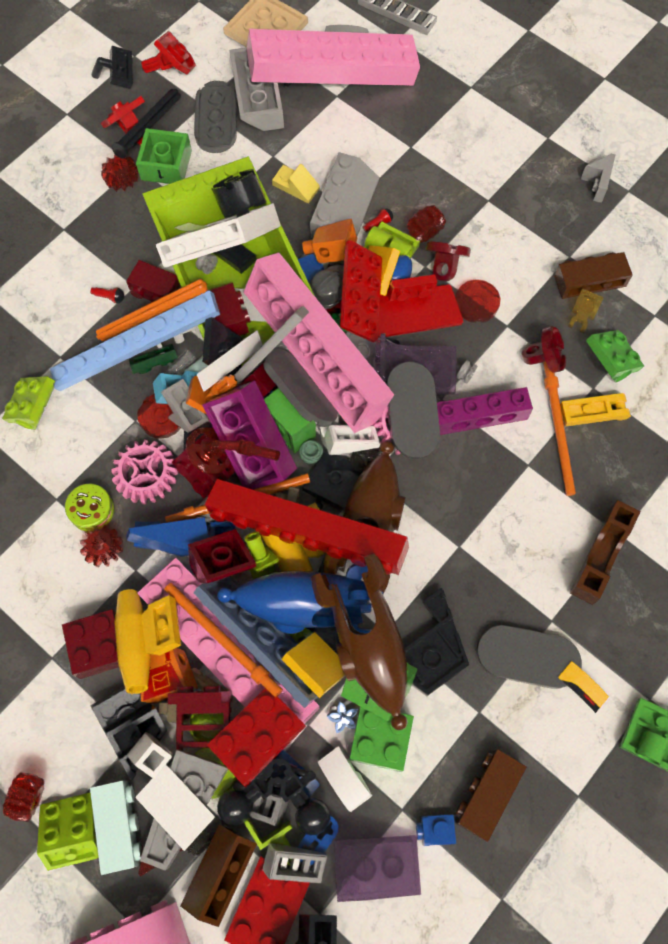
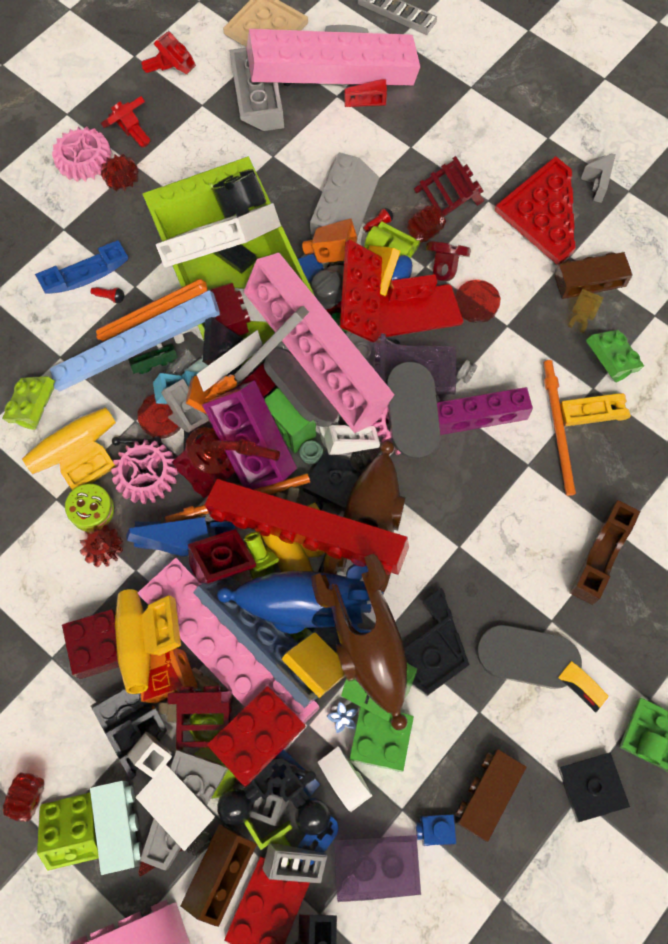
(75, 449): none -> yellow plate
(84, 272): none -> blue slope
(86, 151): none -> bright pink gear
(117, 441): none -> black hinge
(120, 67): black plate -> none
(147, 121): black axle -> none
(151, 282): dark red brick -> none
(163, 156): bright green brick -> none
(191, 227): sticker -> none
(206, 263): light grey bush -> none
(215, 117): dark grey tile -> none
(258, 673): orange bar -> none
(296, 182): light yellow slope -> none
(372, 93): none -> red slope
(461, 180): none -> dark red plate
(544, 210): none -> red plate
(547, 350): dark red tile -> none
(593, 787): none -> black plate

